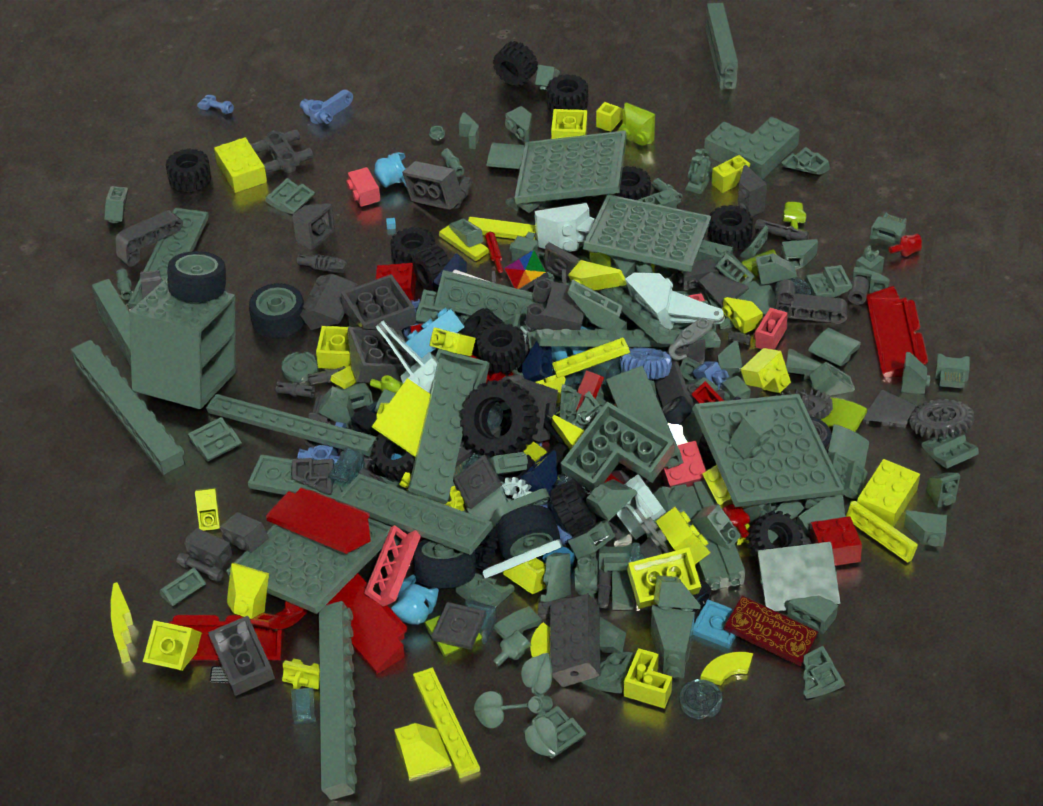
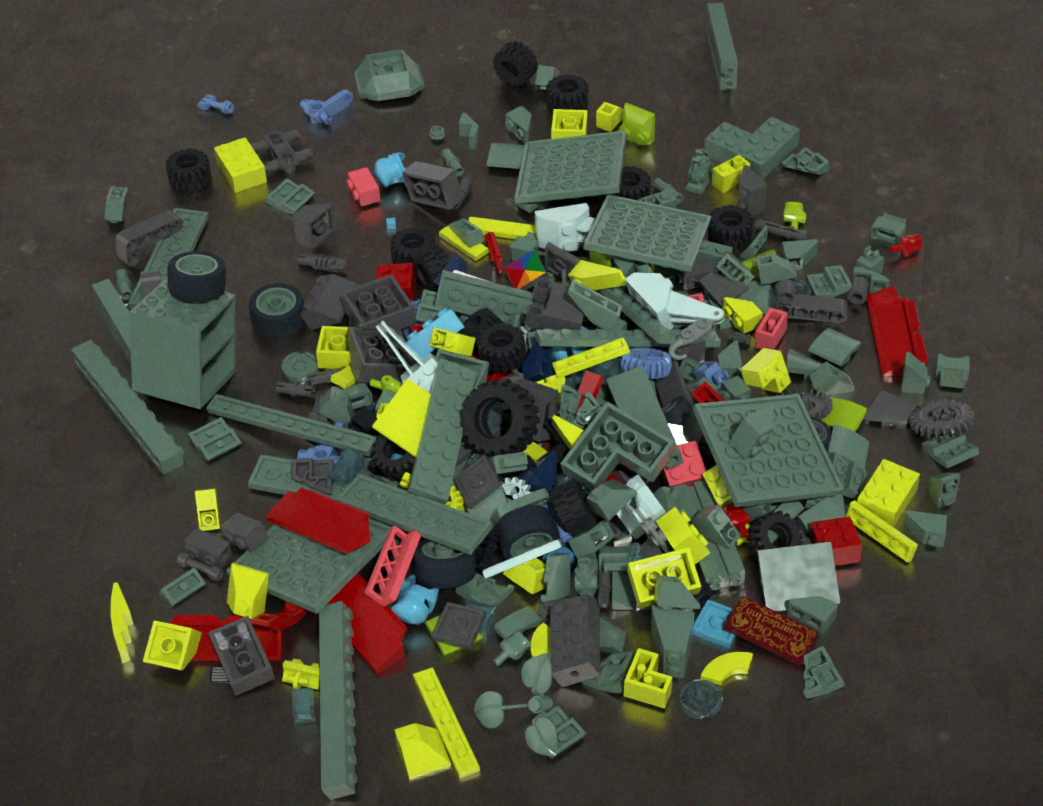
(388, 76): none -> sand green piece

